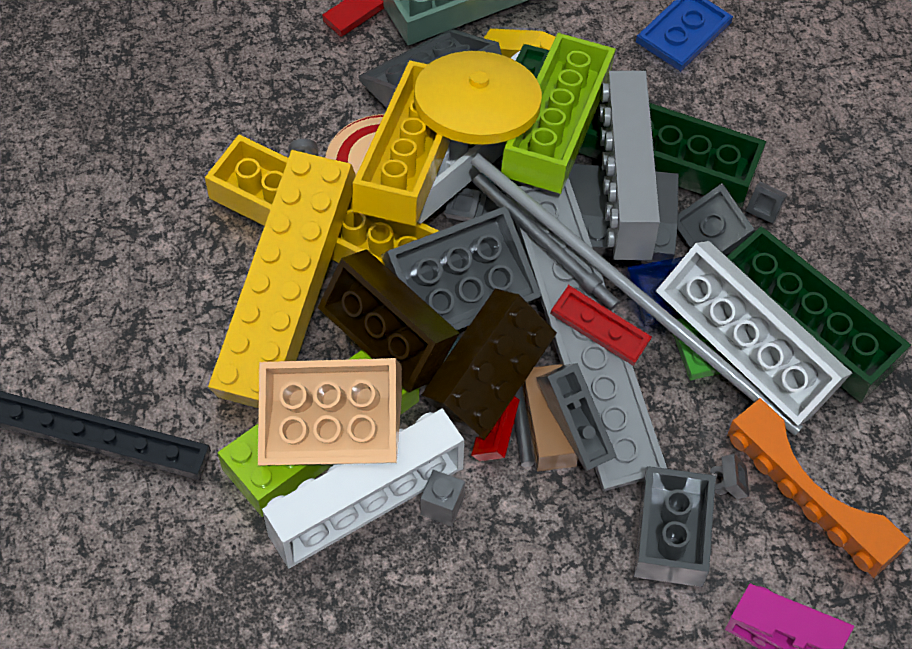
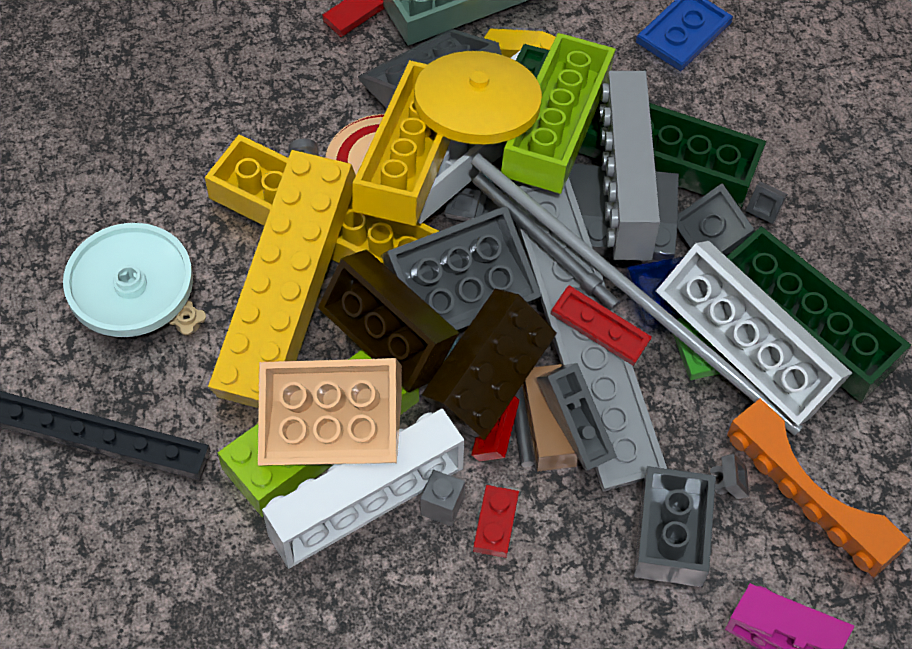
(128, 279): none -> light aqua dish
(189, 325): none -> tan plate
(496, 521): none -> red plate

